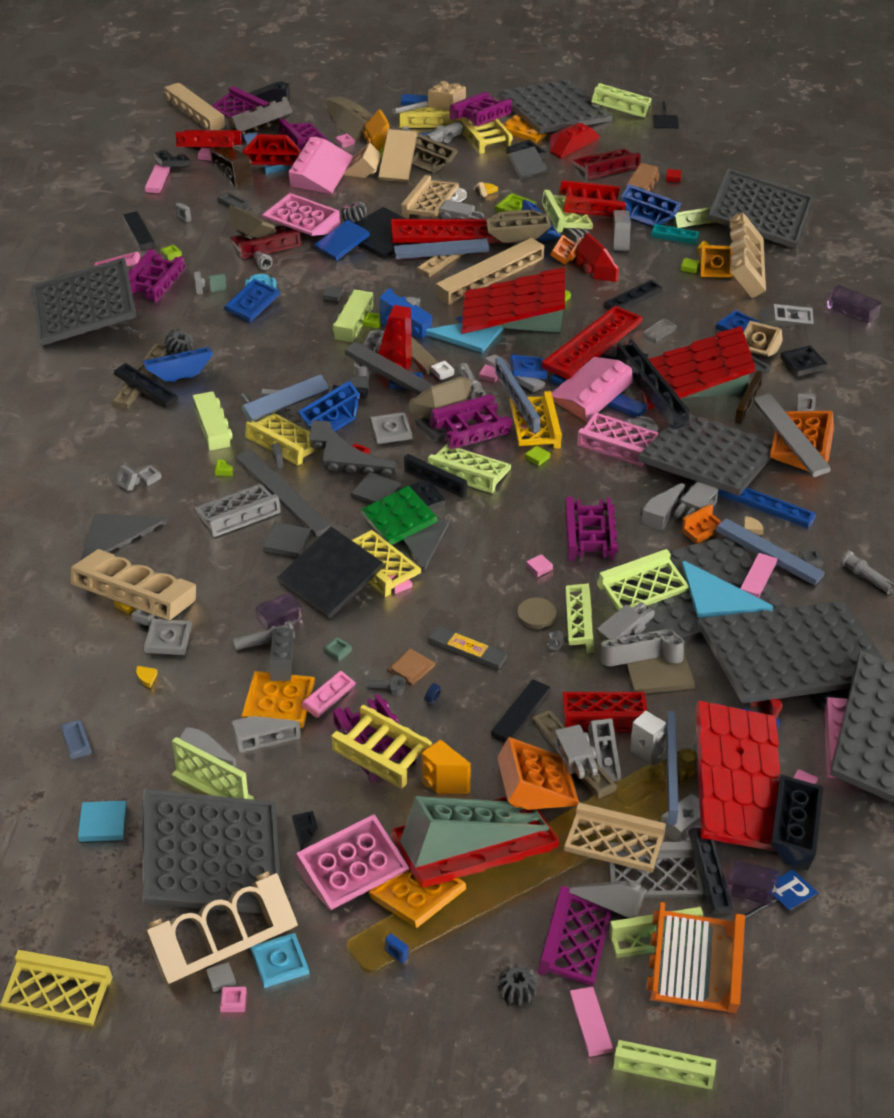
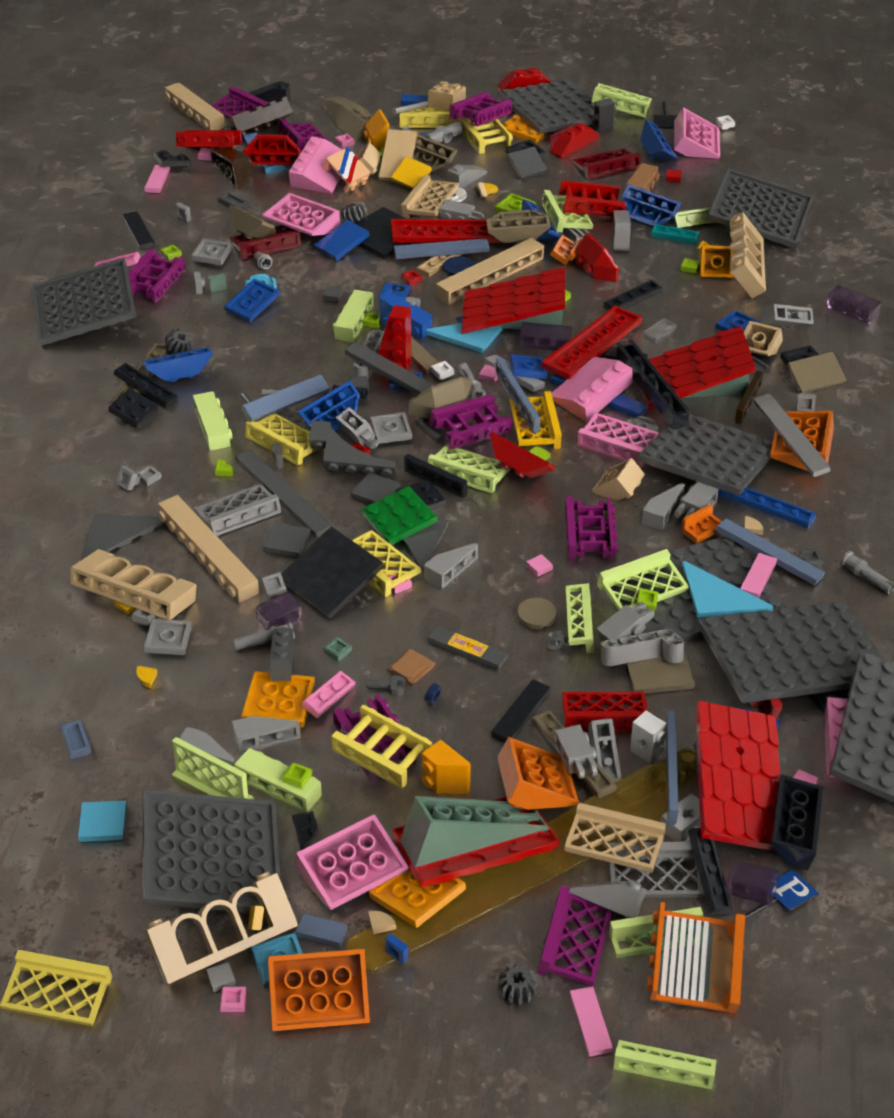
(133, 408): none -> black plate
(208, 549): none -> tan brick
(212, 252): none -> light grey plate
(255, 918): none -> yellow tile
(267, 776): none -> yellowish green brick
(274, 584): none -> light grey plate
(297, 775): none -> lime tile
(318, 990): none -> orange slope
(321, 930): none -> sand blue tile
(348, 168): none -> light nougat panel
(357, 428): none -> light grey hinge
(381, 922): none -> tan tile
(399, 289): none -> blue piece
(410, 172): none -> yellow tile
(411, 277): none -> red tile
(448, 565): none -> light grey slope
(457, 264): none -> dark blue tile
(465, 174): none -> light grey slope
(518, 458): none -> red wedge
(522, 78): none -> red wedge
(544, 335): none -> clear purple brick
(604, 115): none -> dark grey brick
(619, 480): none -> tan slope
(648, 597): none -> lime tile
(656, 143): none -> blue wedge
(696, 136): none -> bright pink slope
(725, 122): none -> white plate
(816, 372): none -> dark tan tile

